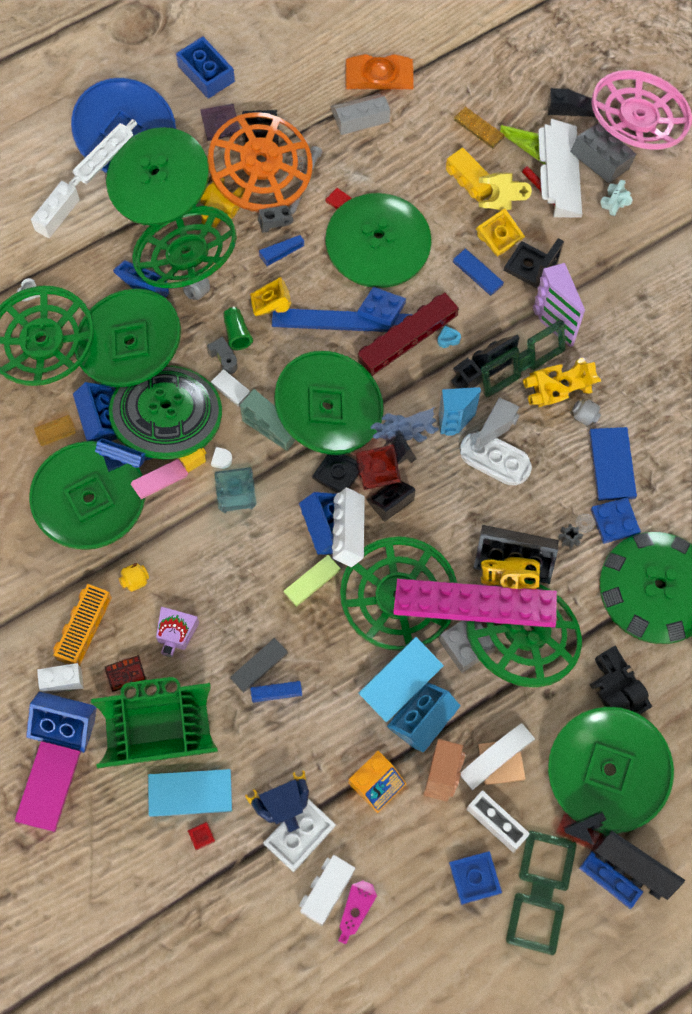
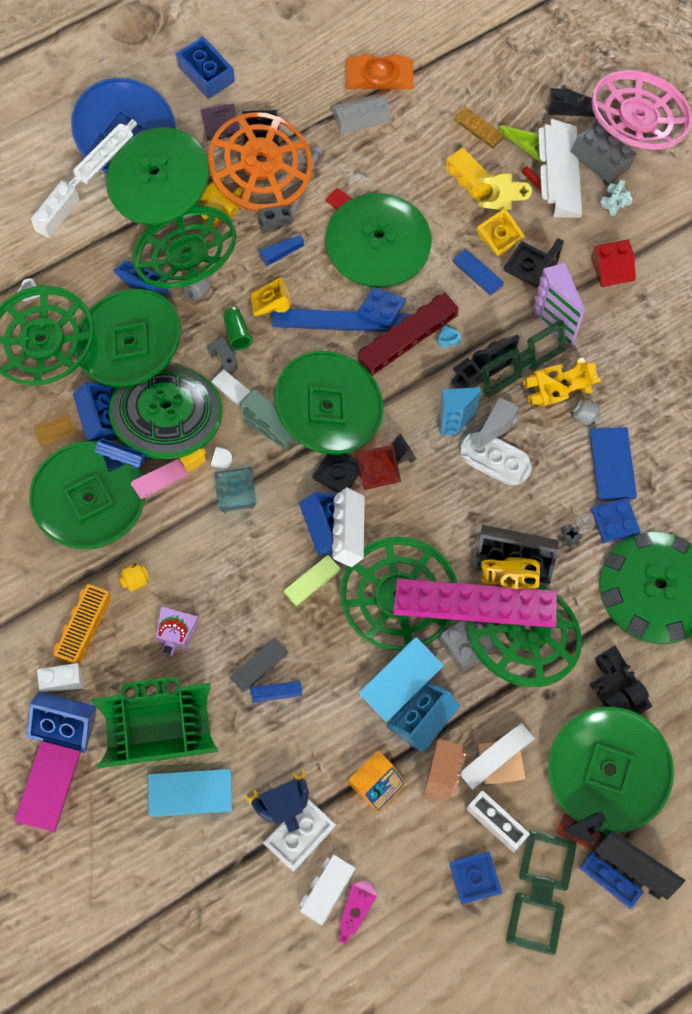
(124, 672): clear red piece -> none
(201, 836): red tile -> none
(391, 499): black slope -> none
(408, 427): sand blue animal -> none
(614, 263): none -> red slope

